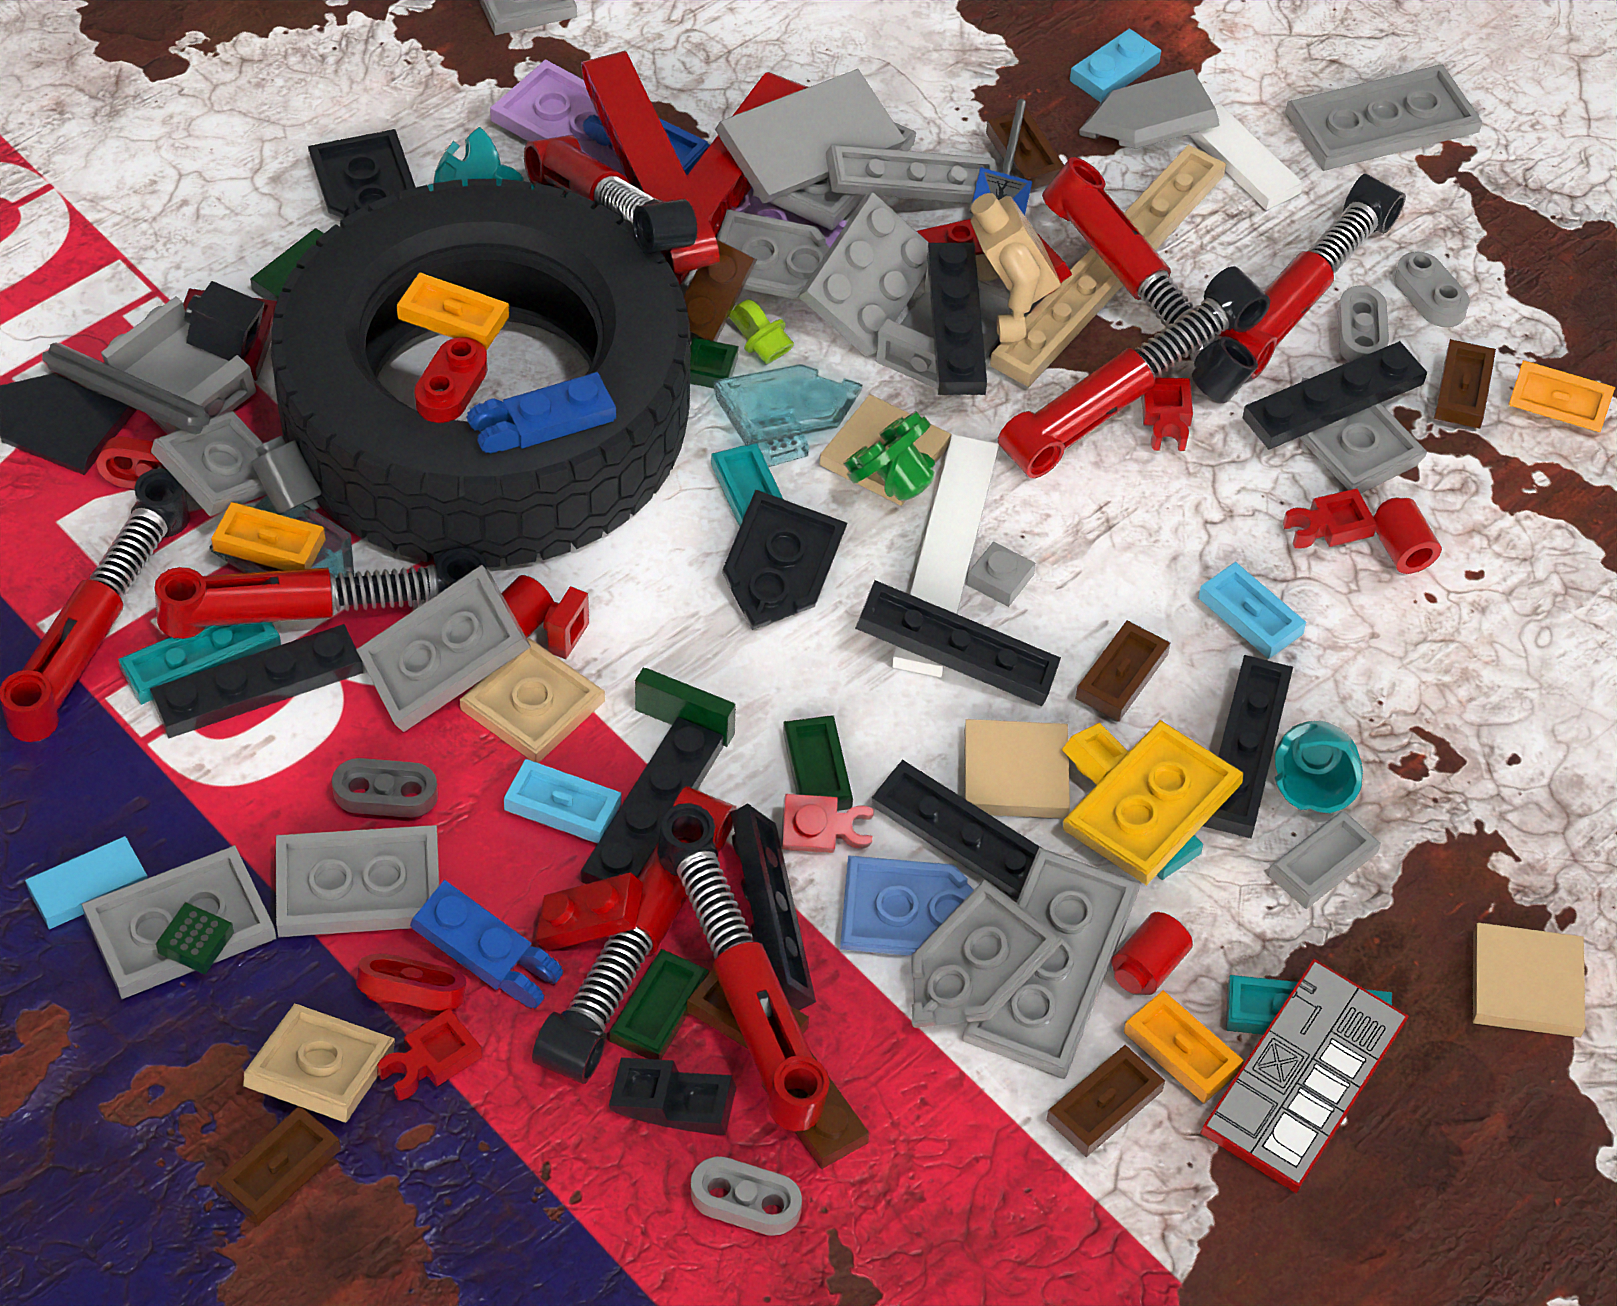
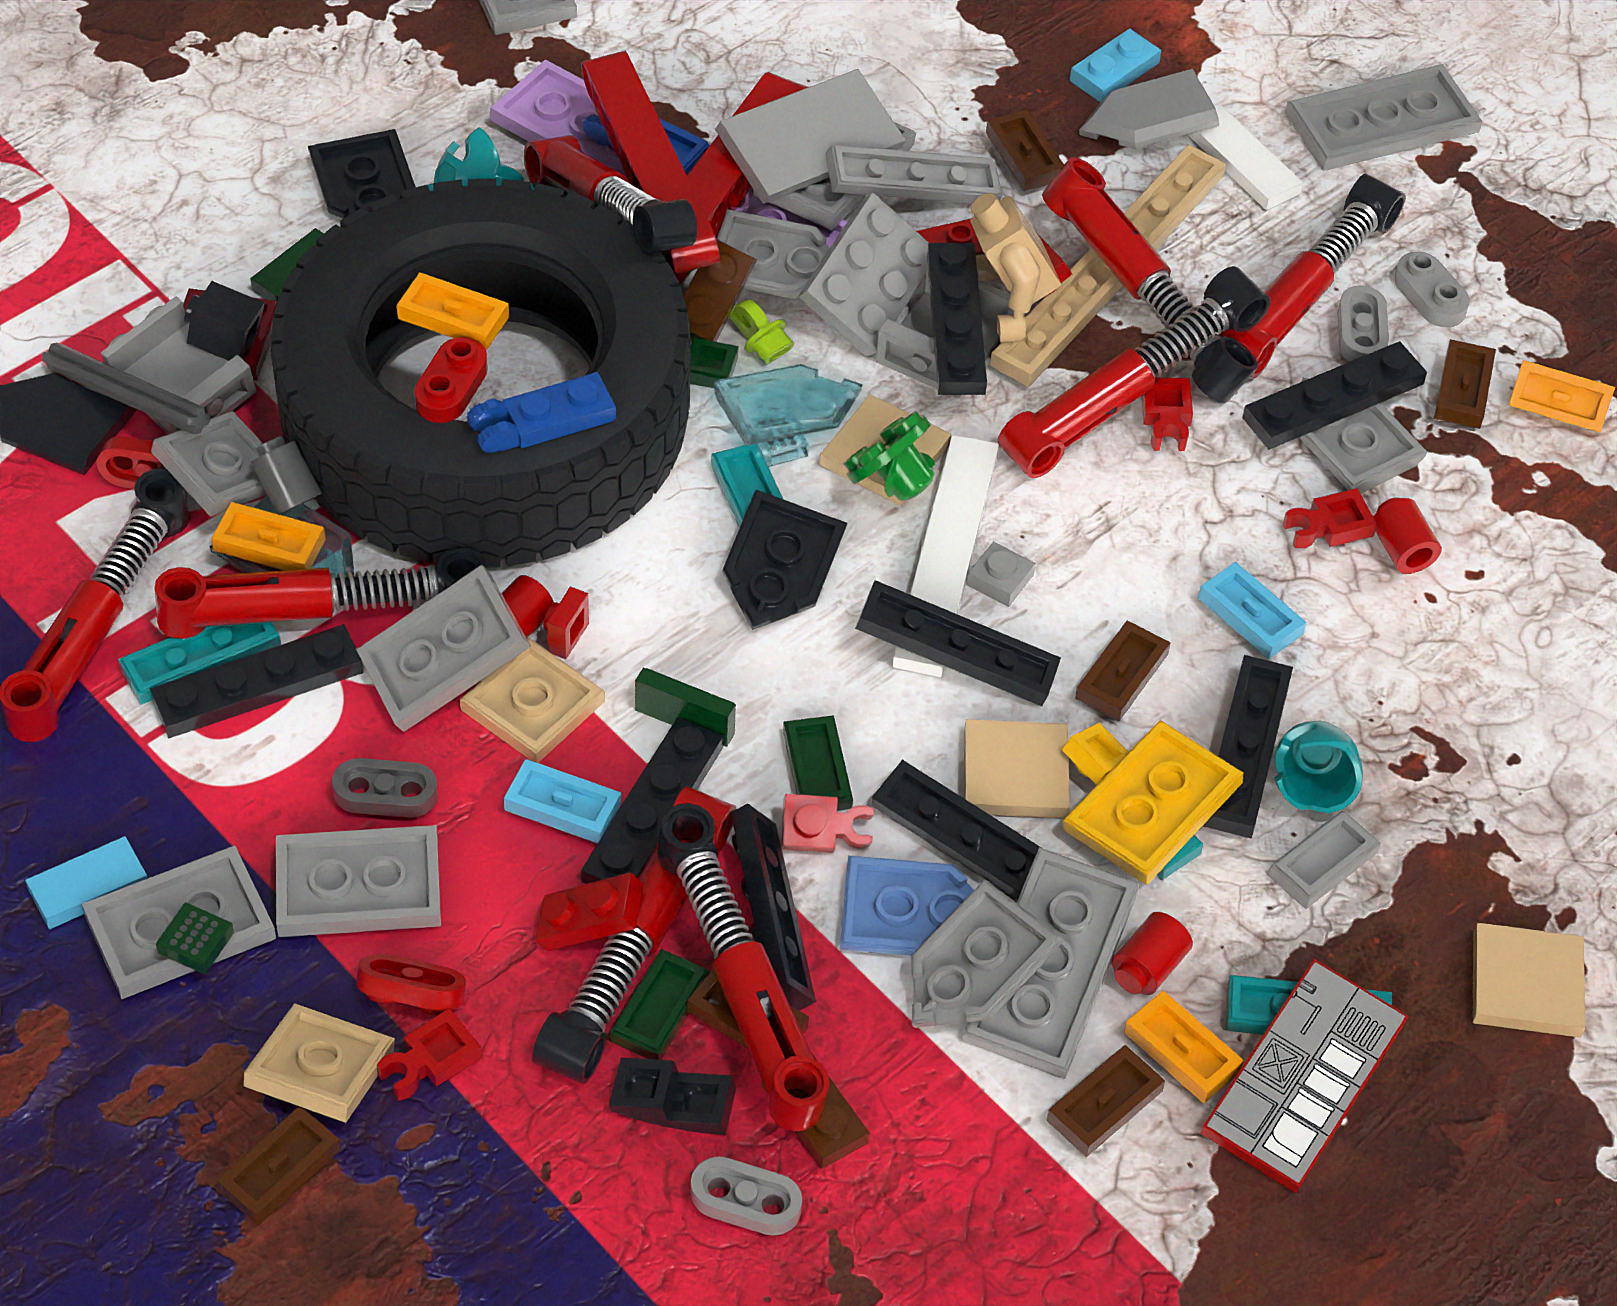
(484, 944): blue hinge -> none
(1003, 183): piece -> none

